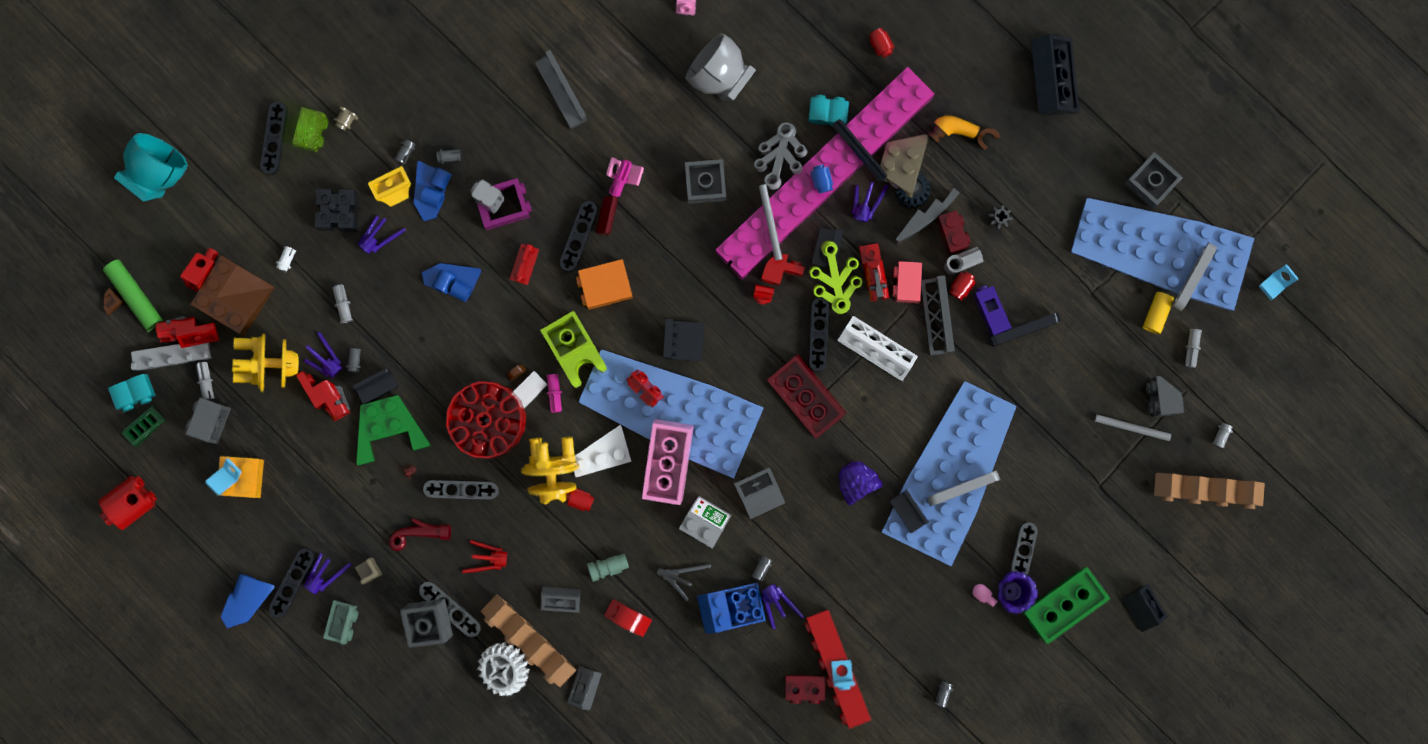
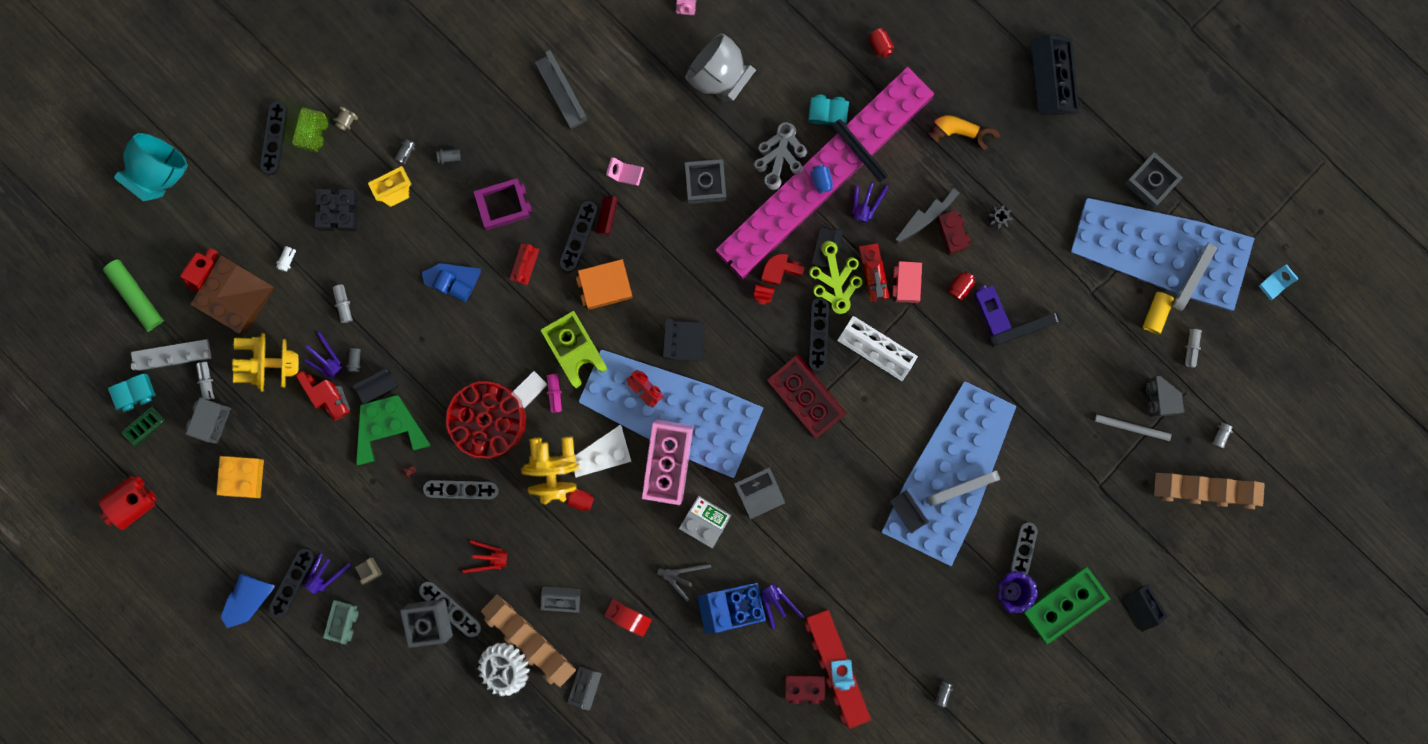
(111, 301): reddish brown tile -> none
(186, 332): red plate -> none
(224, 477): medium azure bracket -> none
(368, 242): dark purple plant -> none
(421, 530): dark red plant -> none
(430, 190): blue panel -> none
(487, 196): light grey brick -> none
(516, 372): reddish brown tile -> none
(608, 566): sand green axle -> none
(620, 178): dark pink axle -> none
(761, 568): dark grey pin -> none
(770, 222): light grey bar -> none
(857, 481): dark purple hair -> none
(903, 161): dark tan wing -> none
(920, 193): black wheel -> none
(945, 319): dark grey fence -> none
(964, 260): light grey piece -> none
(983, 594): bright pink cylinder -> none

